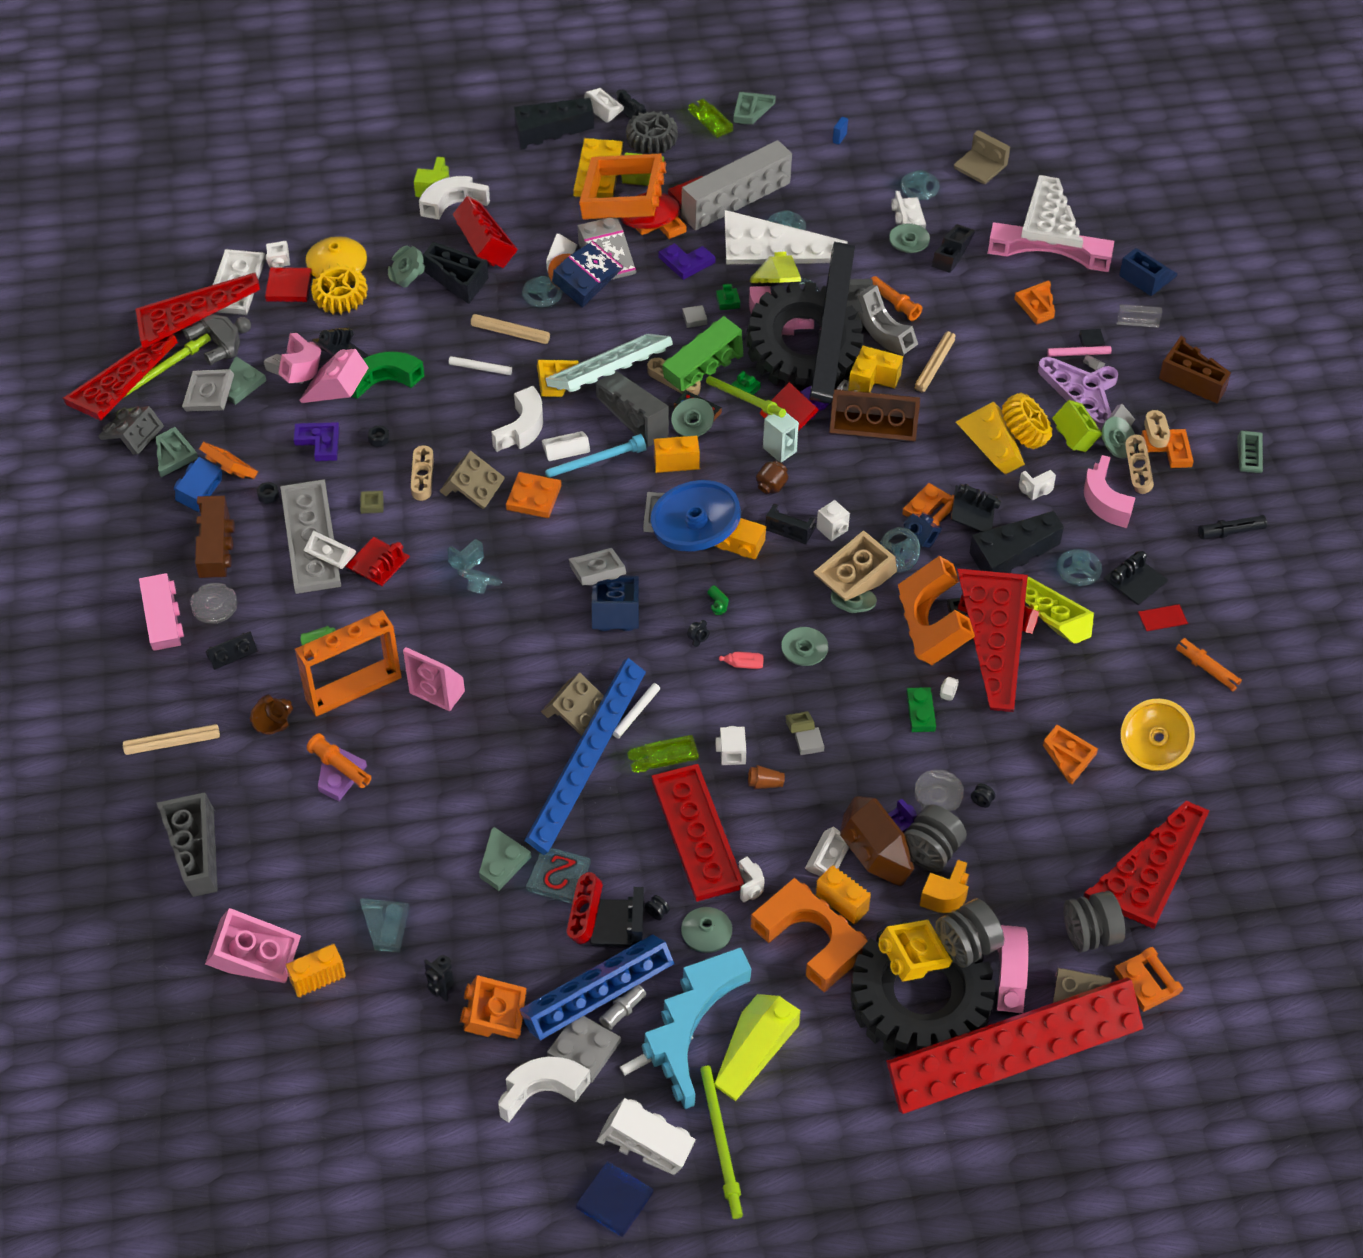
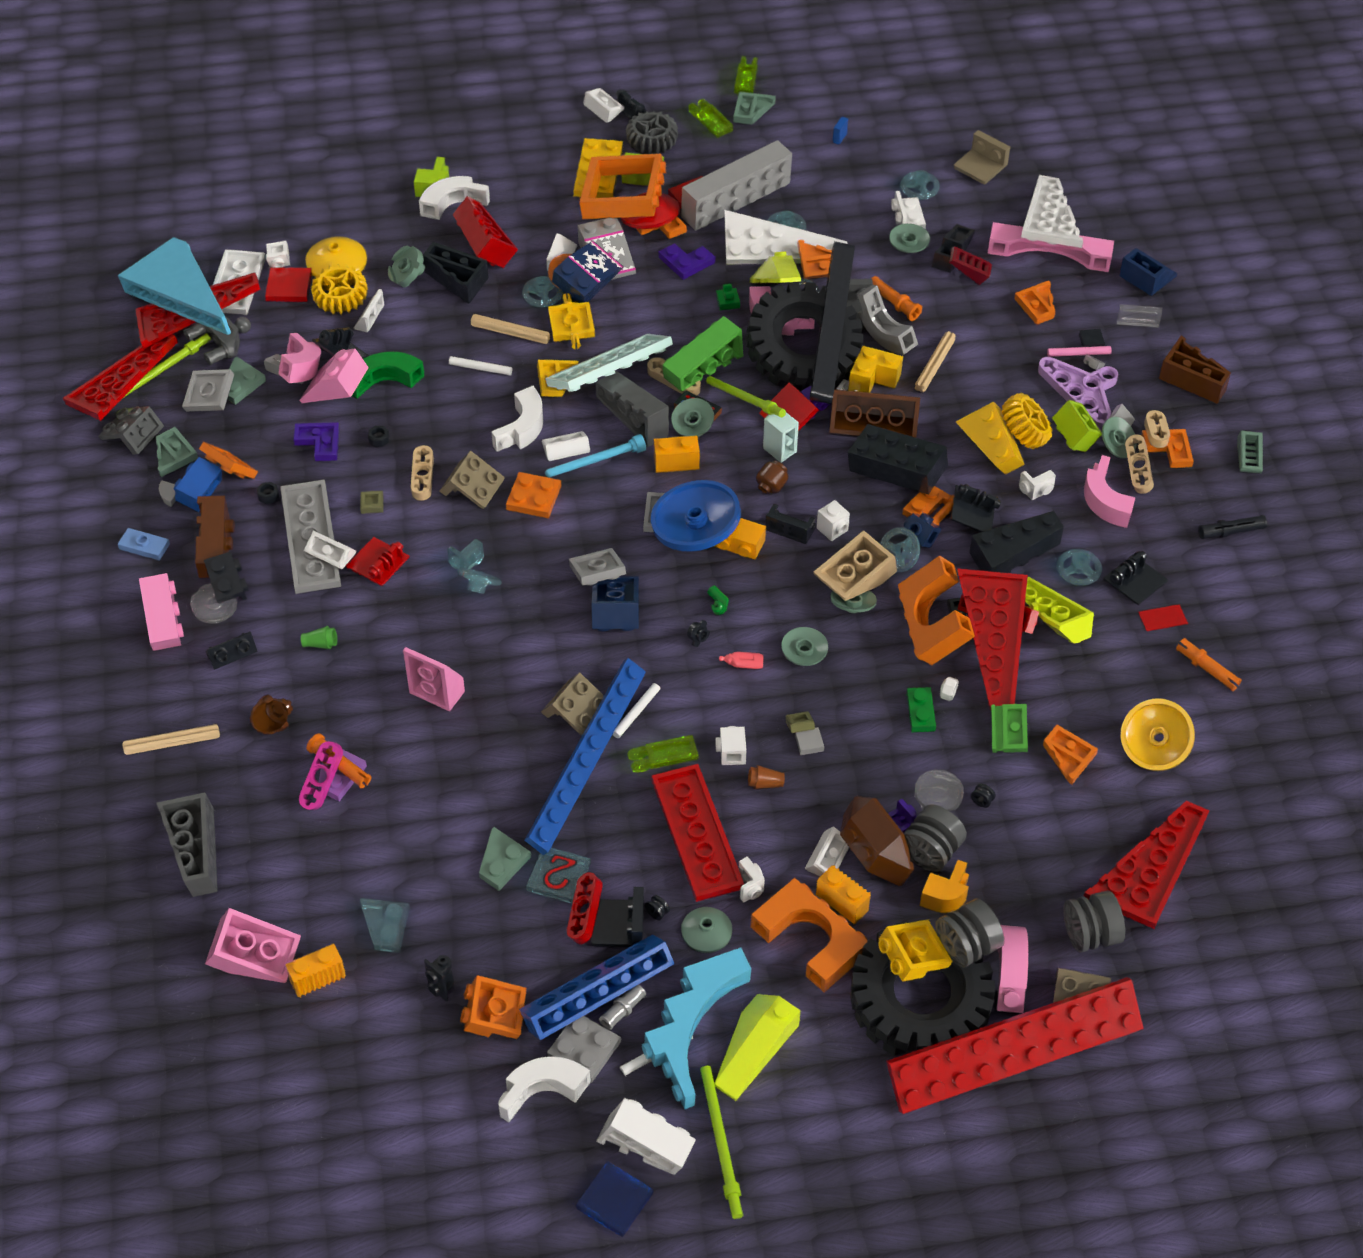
(143, 544): none -> medium blue plate
(167, 492): none -> light grey tile
(176, 283): none -> medium azure slope
(225, 577): none -> black bracket
(320, 795): none -> dark pink beam
(359, 682): orange window -> none
(371, 312): none -> white slope
(552, 120): black wedge -> none
(571, 321): none -> yellow plate
(694, 316): light grey tile -> none
(746, 76): none -> clear neon green hinge
(747, 383): green tile -> none
(814, 260): none -> orange wing
(898, 459): none -> black brick
(971, 265): none -> dark red slope
(1009, 728): none -> bright green plate
(1146, 988): orange plate -> none

